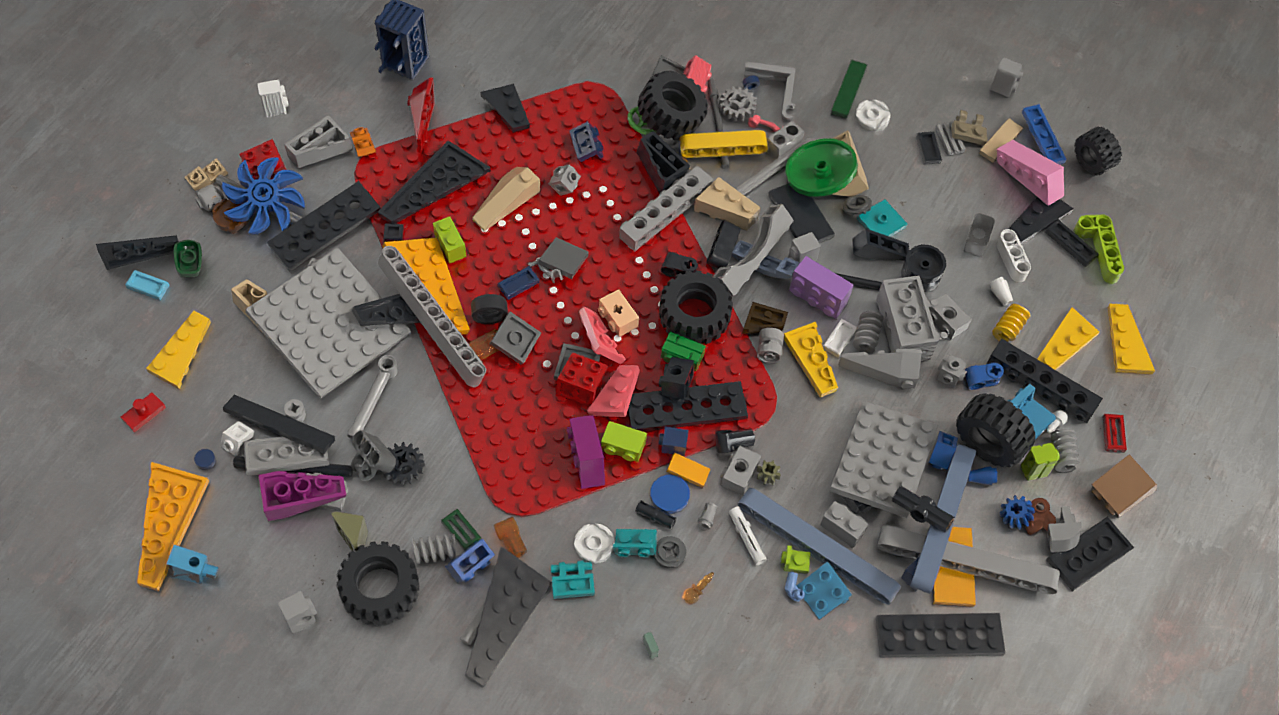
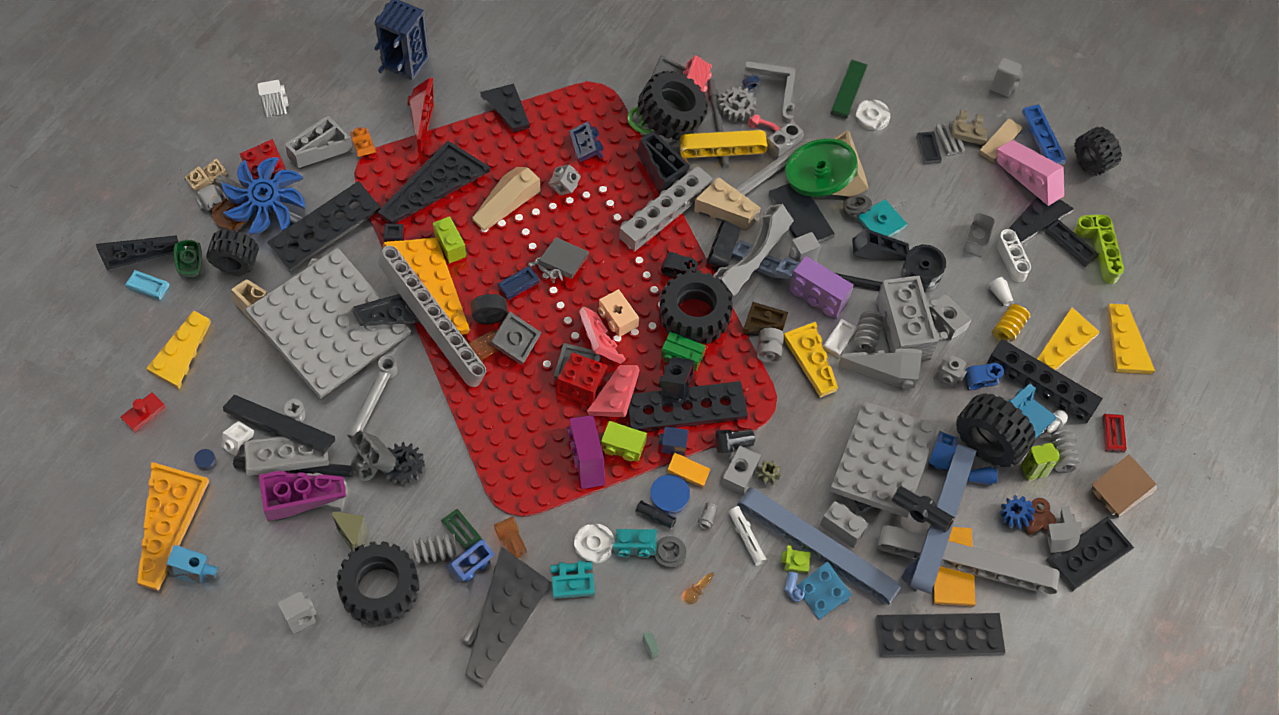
(232, 252): none -> black tyre

